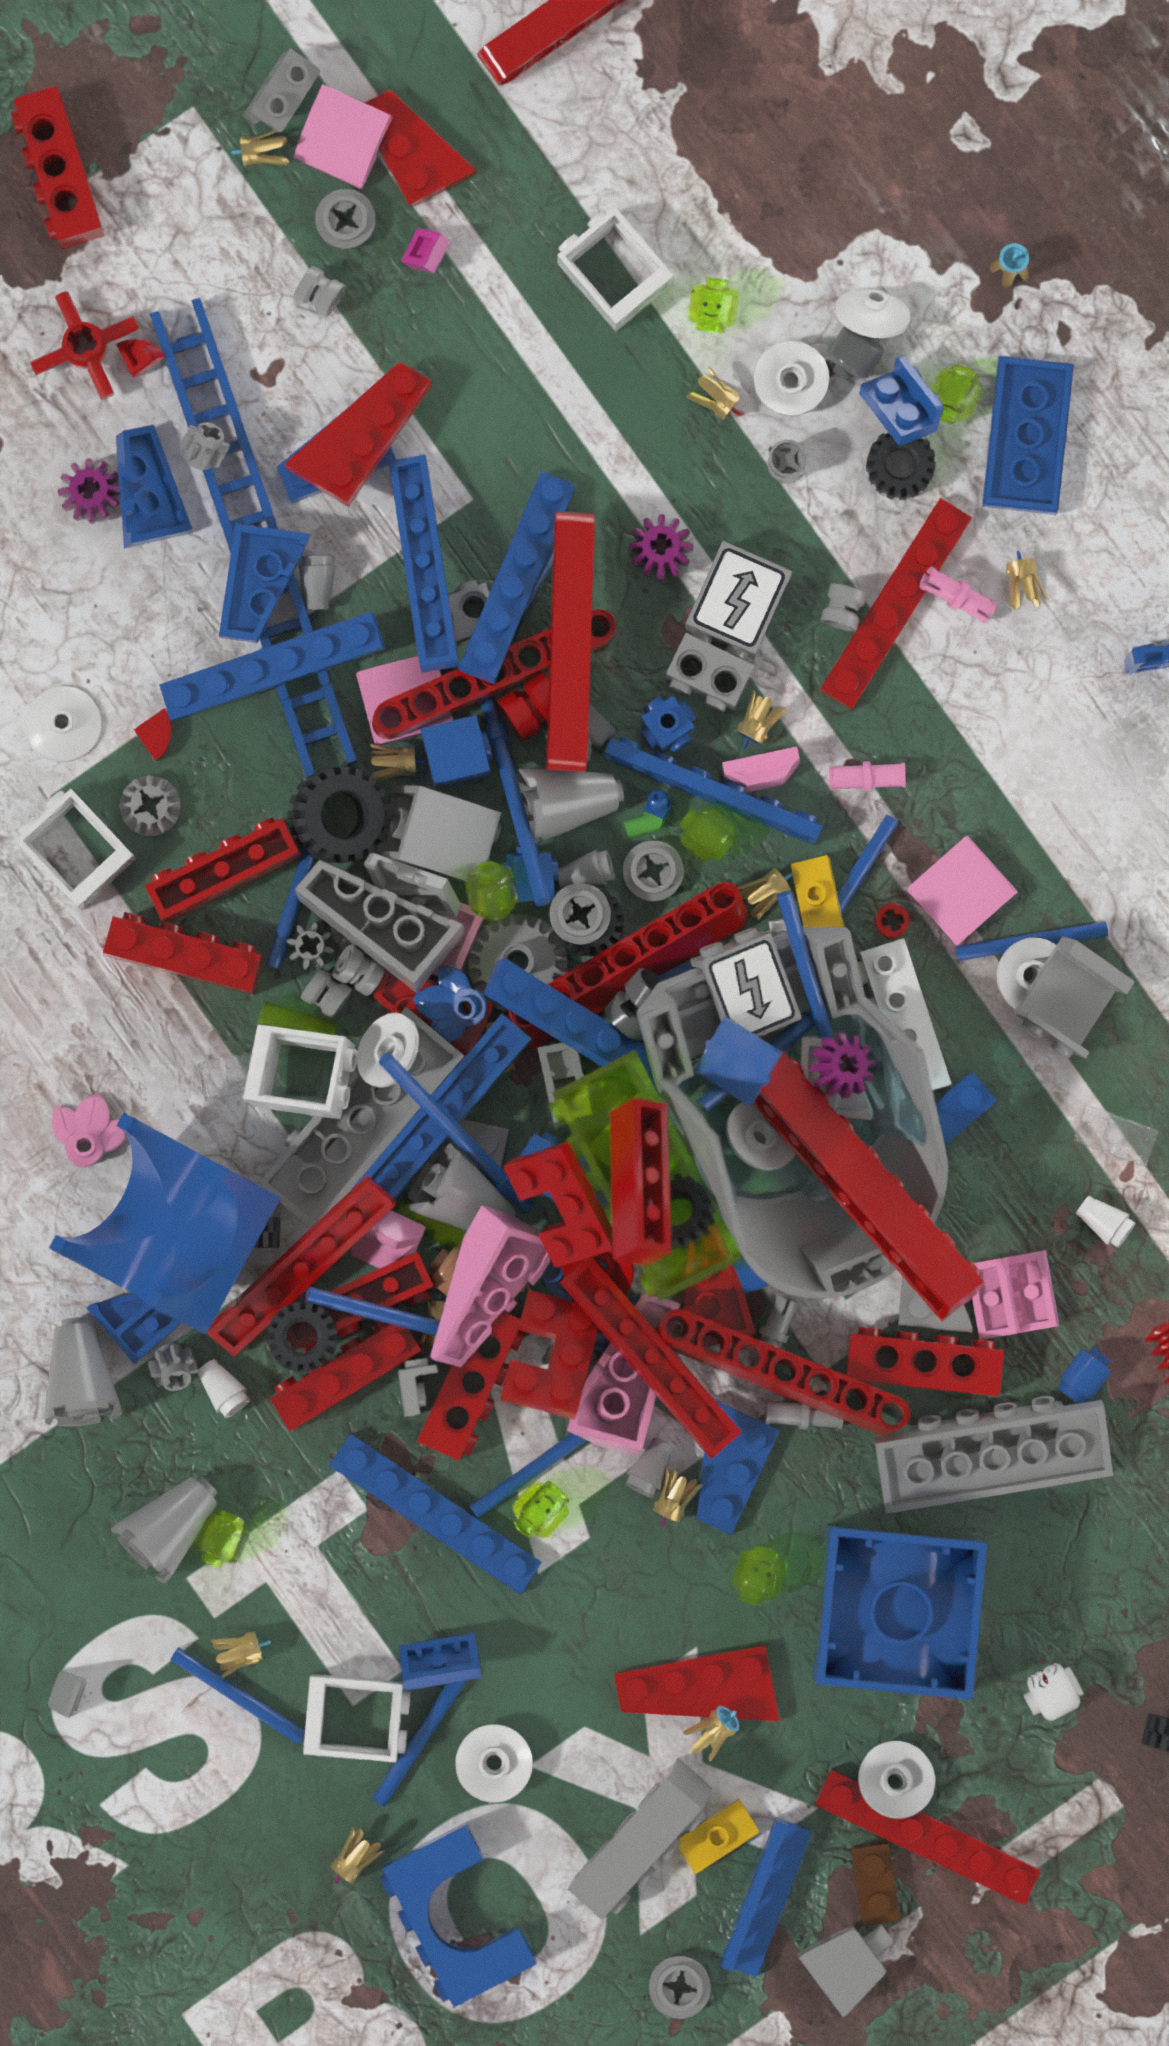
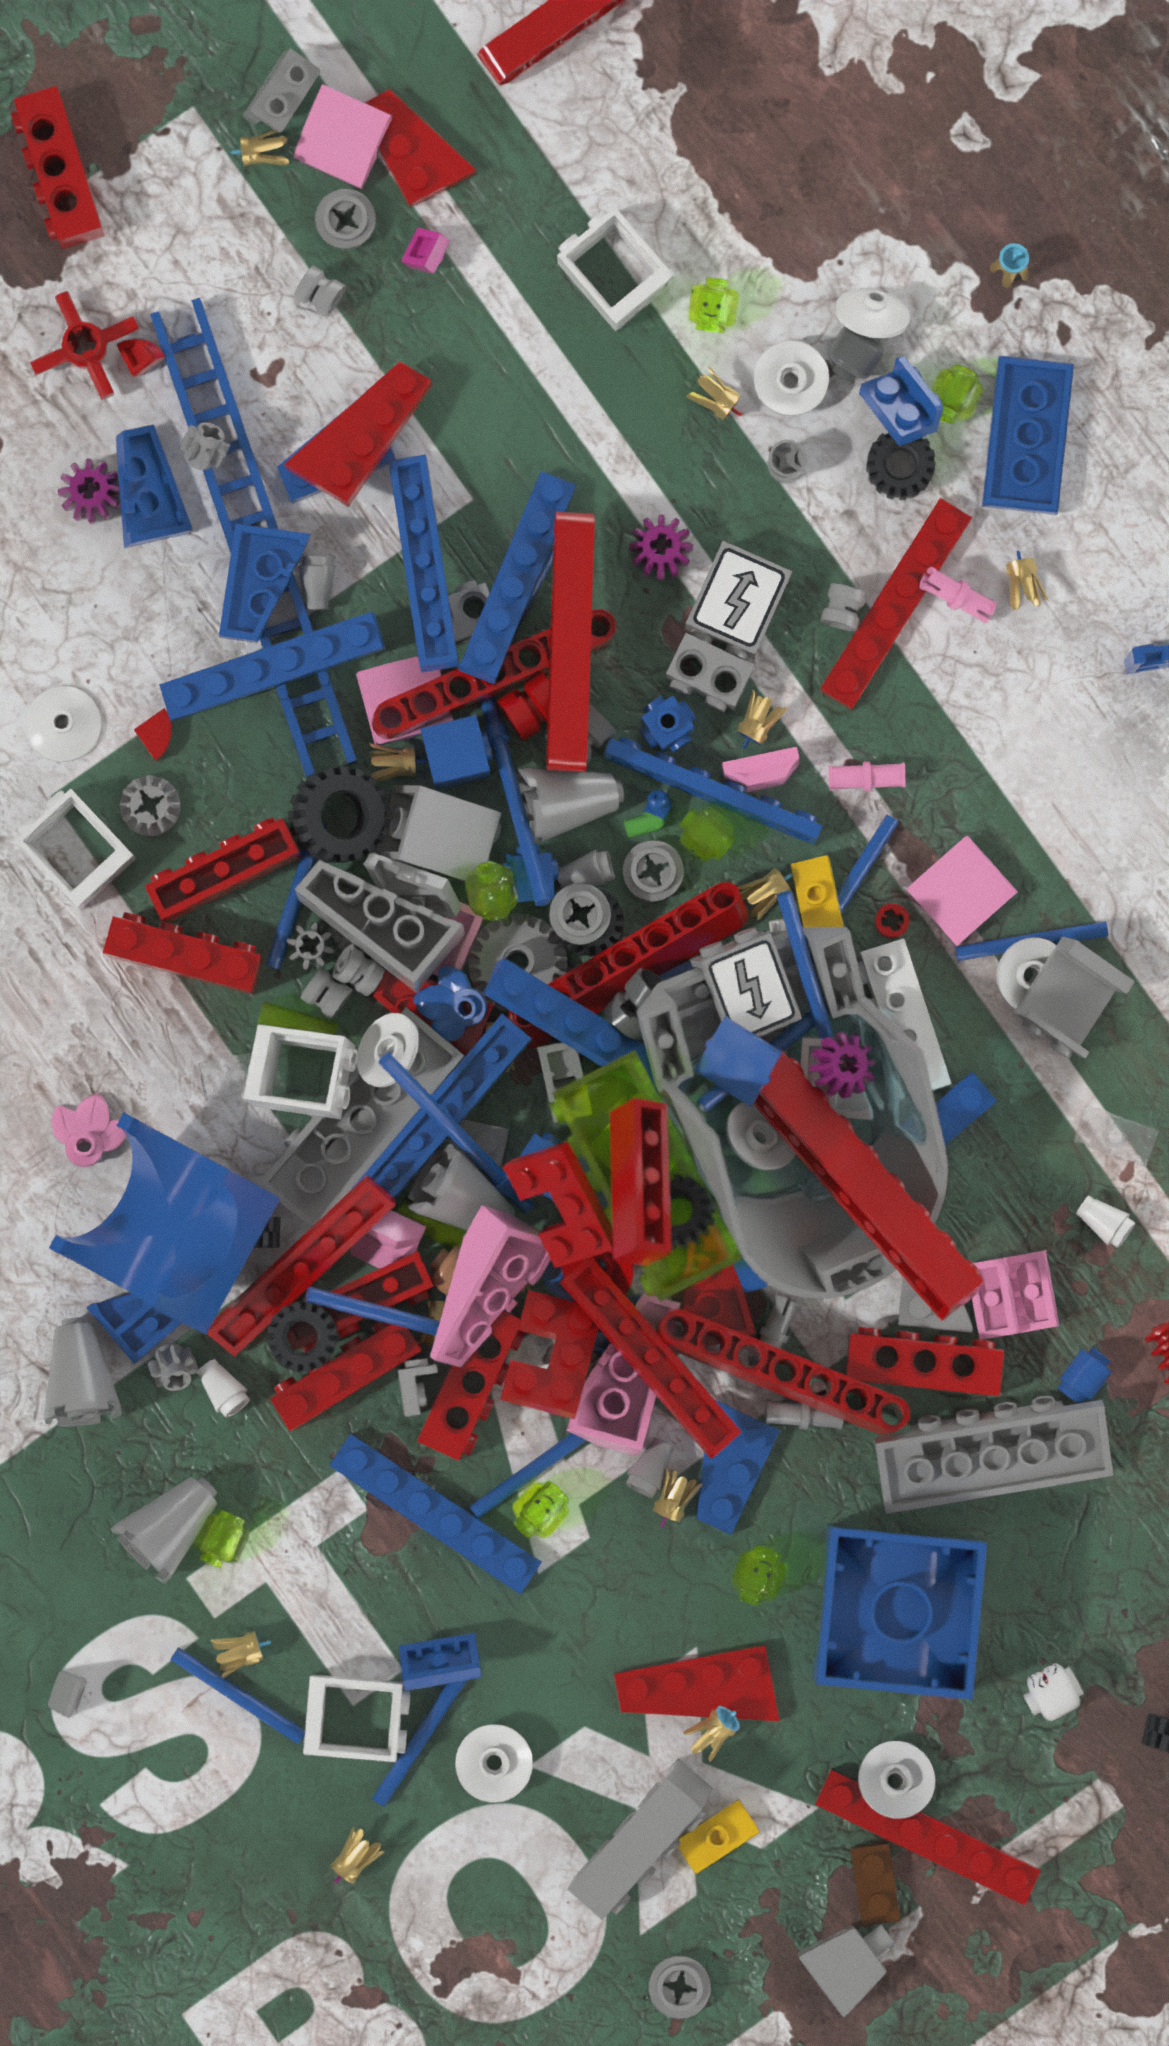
(460, 1970): blue arch -> none
(765, 1897): blue fence -> none

